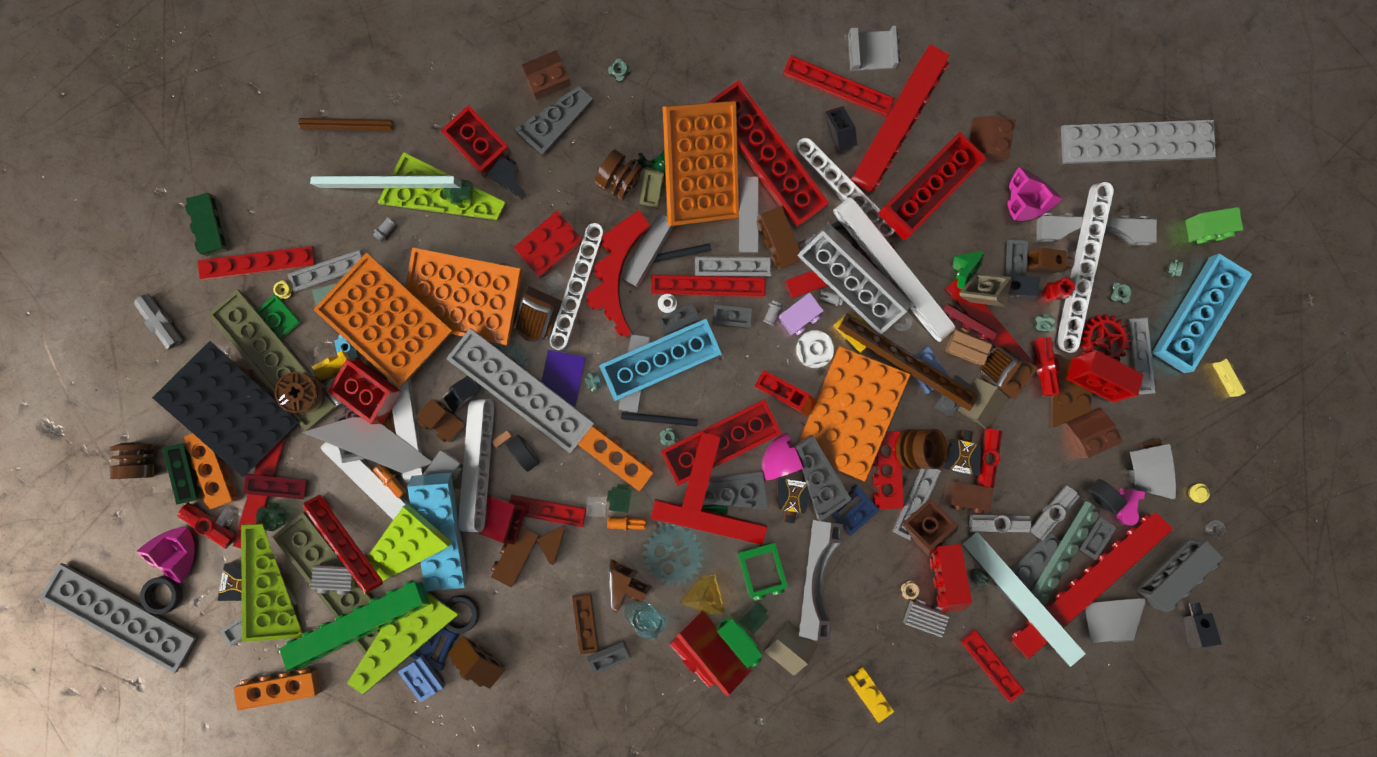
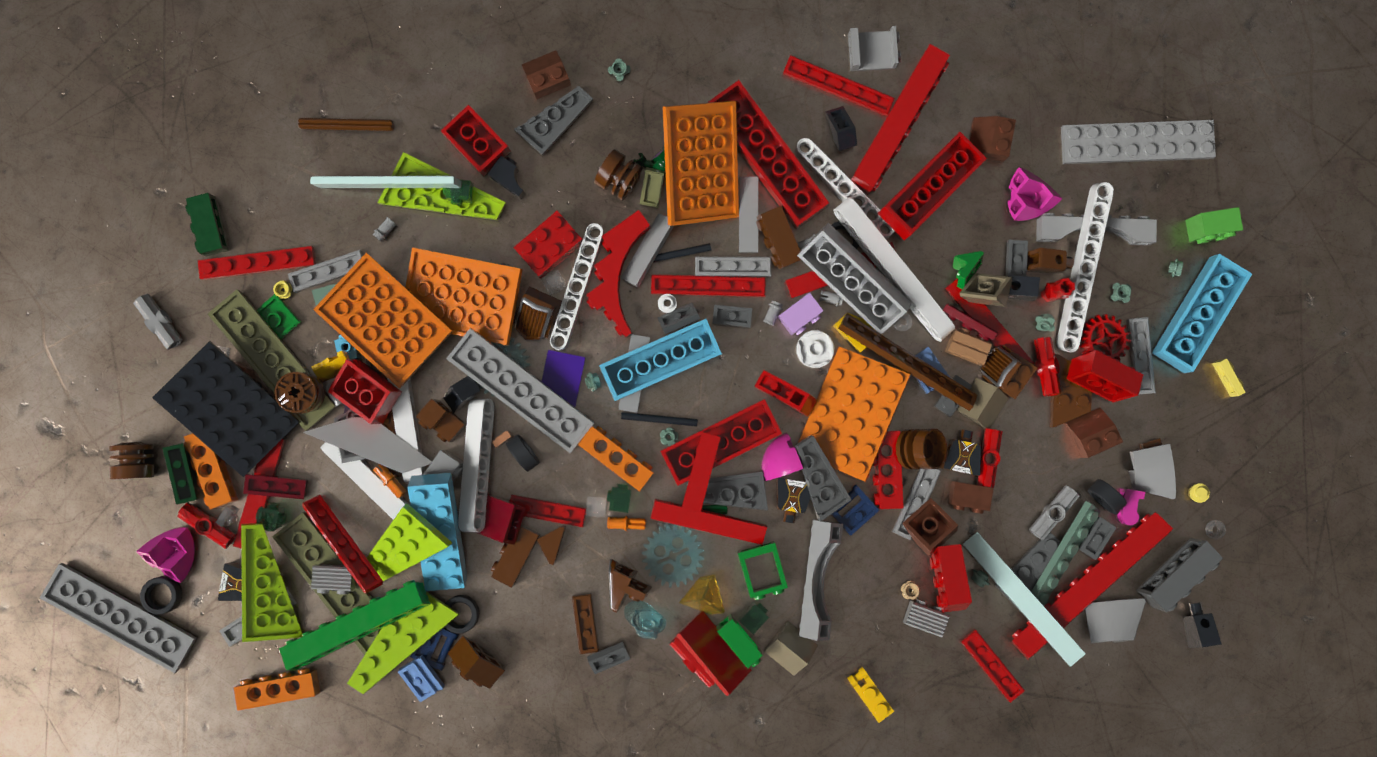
(987, 523): light grey piece -> none

